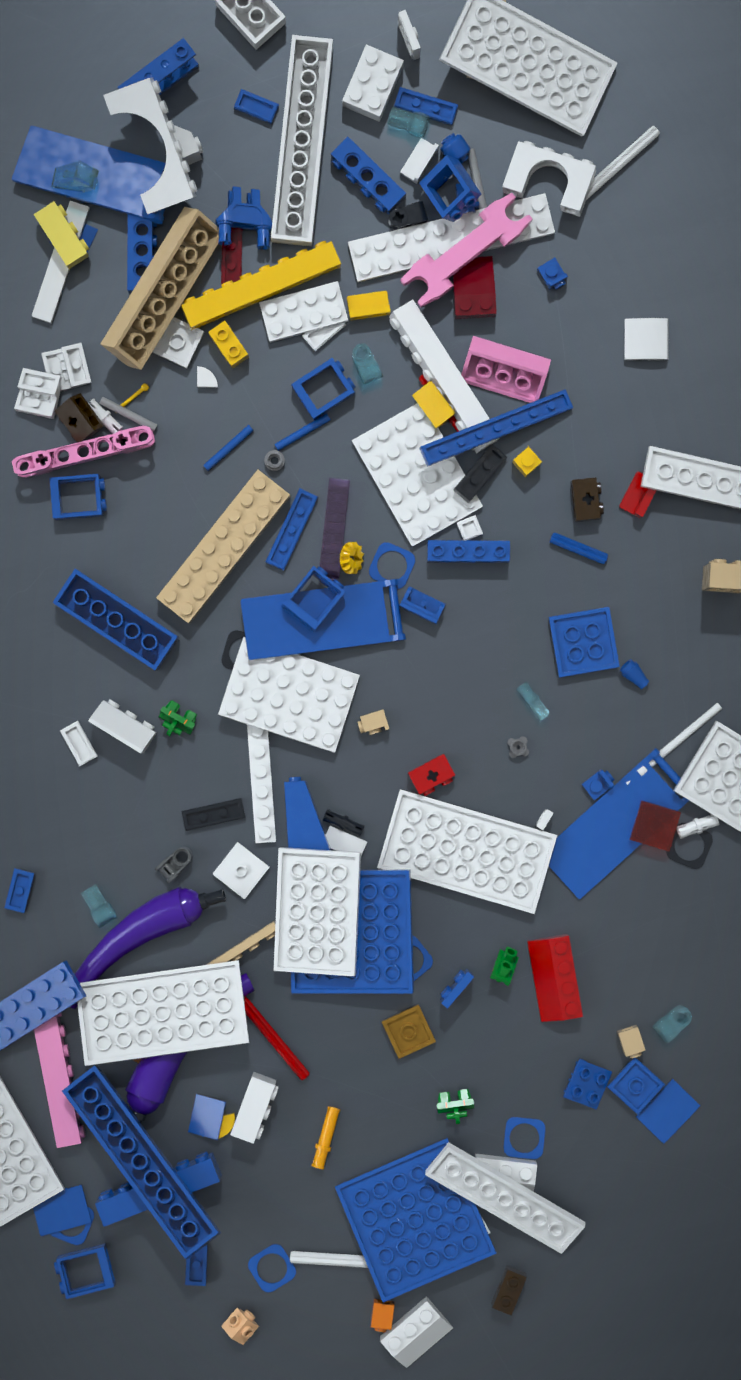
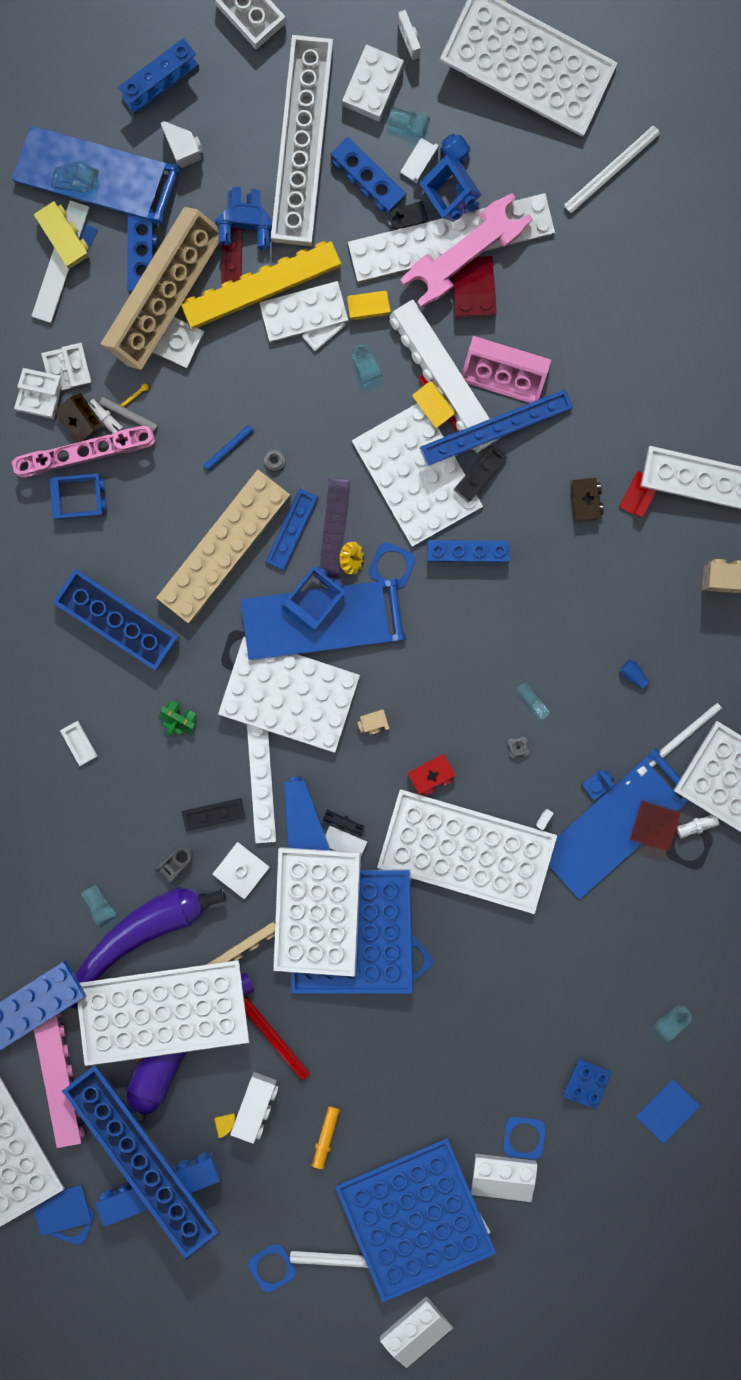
(19, 890): blue plate -> none
(106, 1268): blue window -> none
(123, 726): white slope -> none
(144, 100): white arch -> none
(197, 1268): blue plate -> none
(205, 378): white tile -> none
(207, 1117): window -> none
(228, 344): yellow brick -> none
(240, 1325): light nougat brick -> none
(256, 106): blue tile -> none
(302, 432): blue bar -> none
(305, 399): blue window -> none
(382, 1315): orange brick -> none
(408, 1031): pearl gold plate -> none
(422, 605): blue hinge -> none
(435, 108): blue tile -> none
(446, 1105): hips -> none
(461, 980): blue plate -> none
(469, 528): white tile -> none
(476, 177): light grey bar -> none
(505, 965): green hips -> none
(505, 1198): white plate -> none
(509, 1290): dark brown brick -> none
(526, 461): yellow brick -> none
(530, 158): white arch -> none
(553, 274): blue bracket -> none
(555, 978): red slope -> none
(579, 548): blue axle -> none
(584, 642): blue plate -> none
(631, 1041): tan brick -> none
(636, 1085): blue plate -> none
(646, 339): white slope -> none

